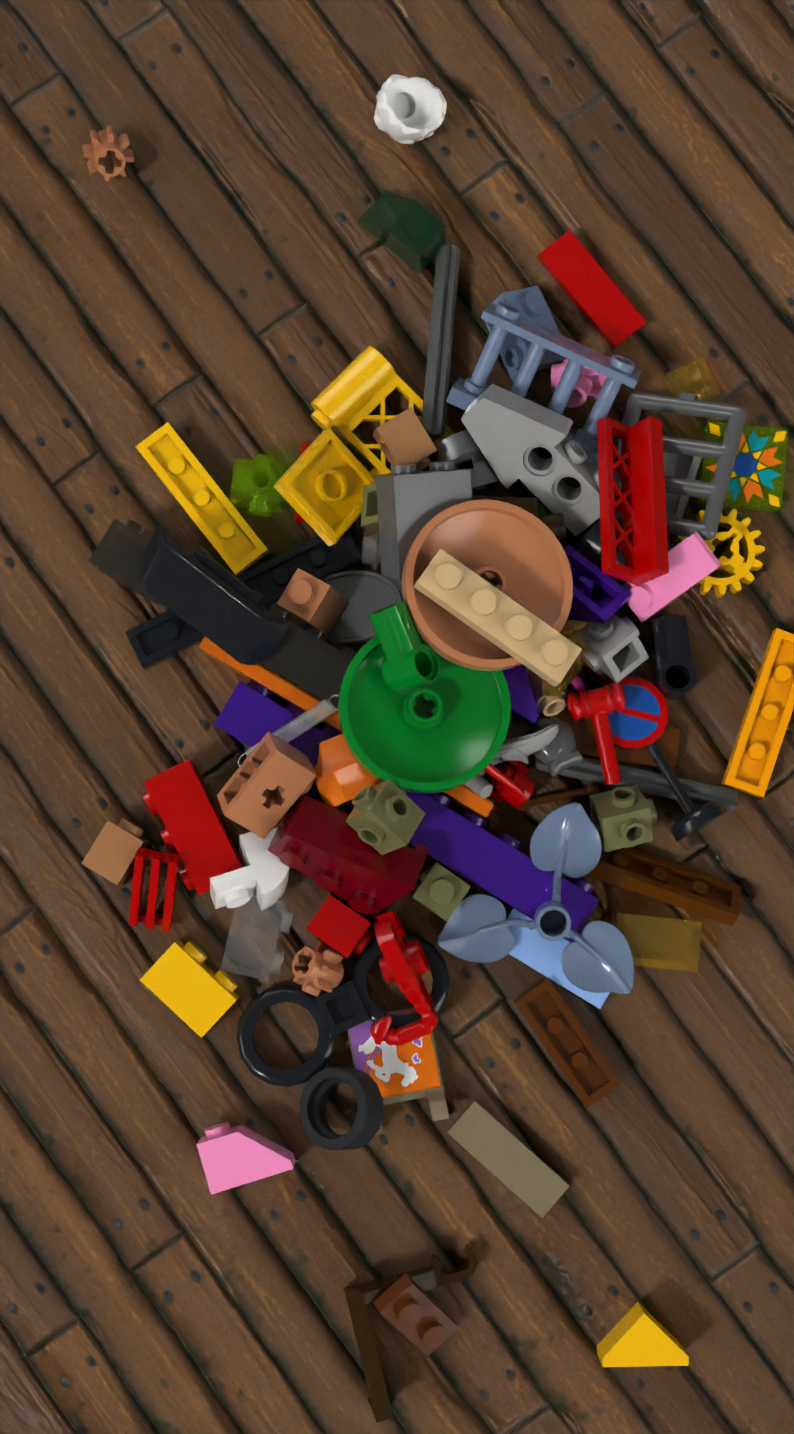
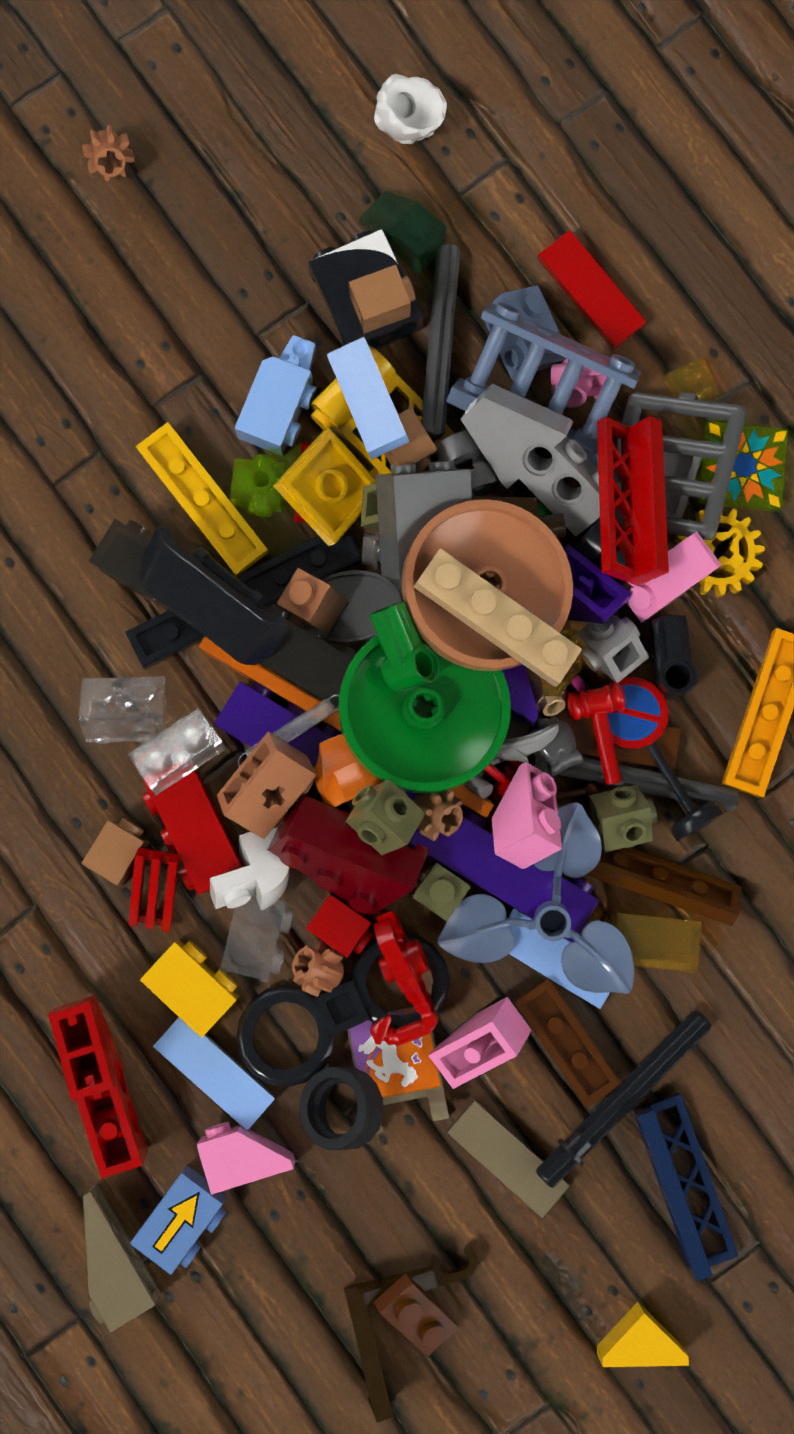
(98, 1085): none -> red brick
(116, 1274): none -> dark tan slope
(122, 708): none -> clear bracket
(177, 751): none -> clear bracket
(179, 1220): none -> medium blue brick
(215, 1073): none -> light blue tile
(277, 398): none -> light blue hinge
(333, 271): none -> black panel
(368, 398): none -> light blue tile
(381, 298): none -> medium nougat brick
(442, 813): none -> medium nougat gear
(481, 1043): none -> bright pink slope
(527, 818): none -> bright pink slope
(623, 1099): none -> black axle
(675, 1195): none -> dark blue fence

